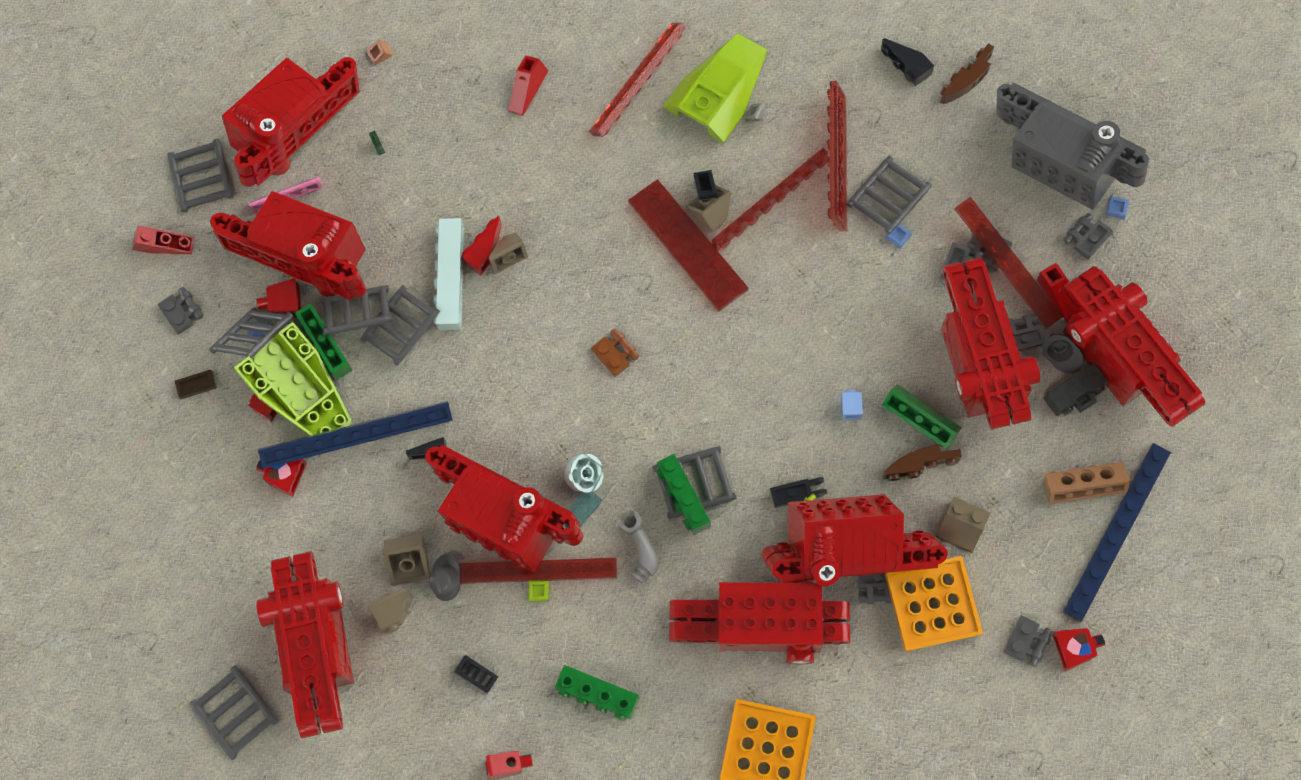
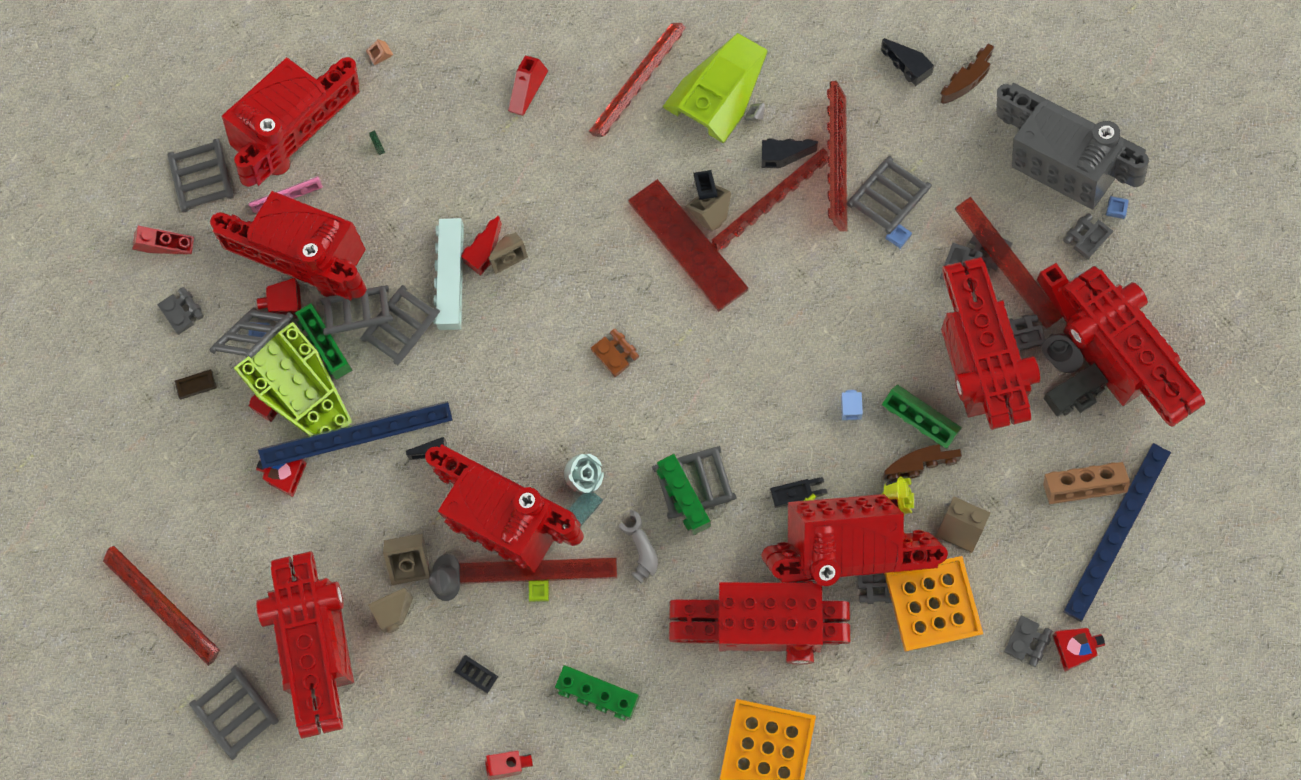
(161, 605): none -> clear red plate
(783, 152): none -> black slope
(900, 493): none -> neon yellow cone

